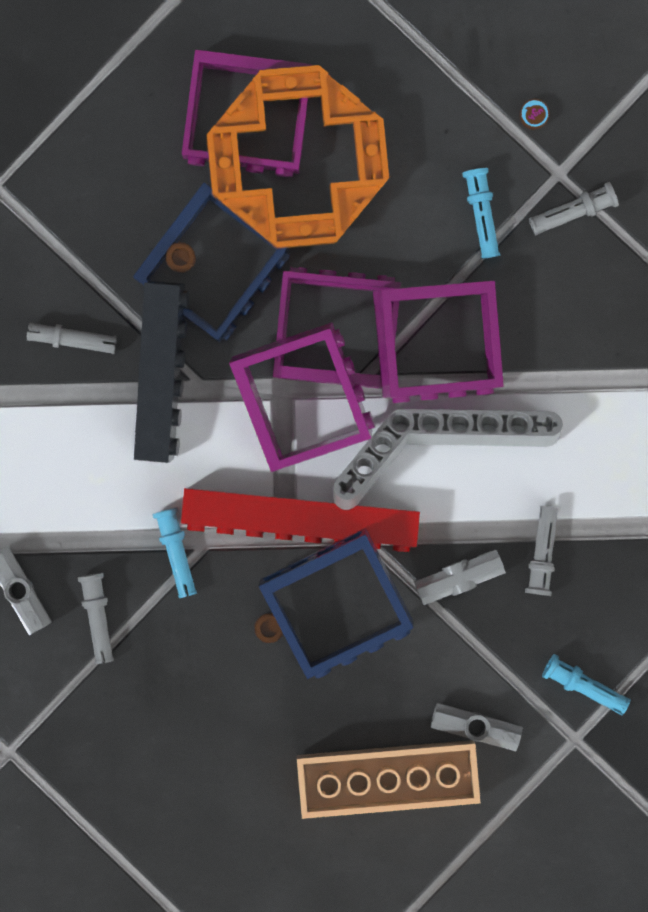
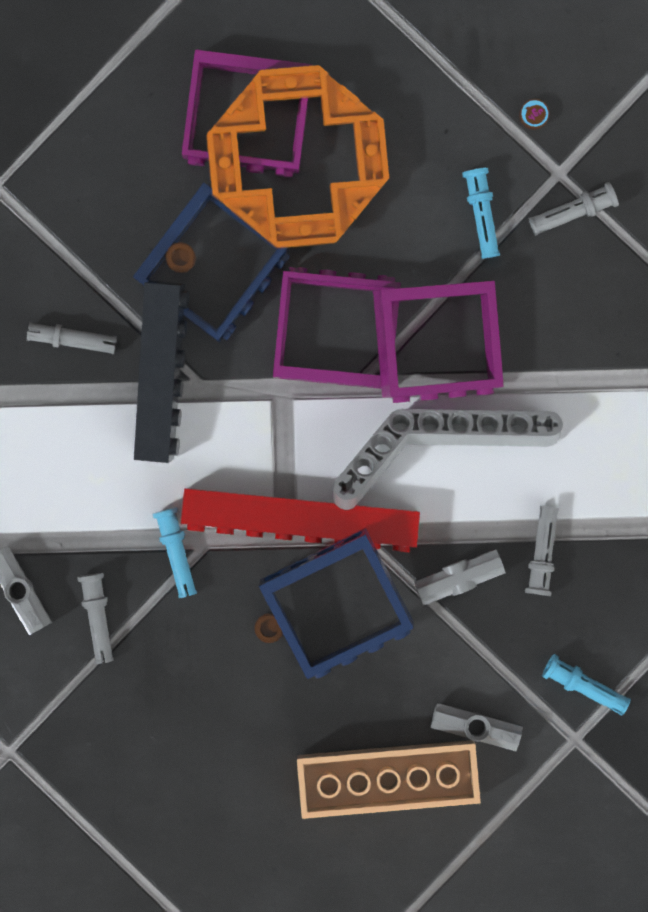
(344, 367): magenta window -> none

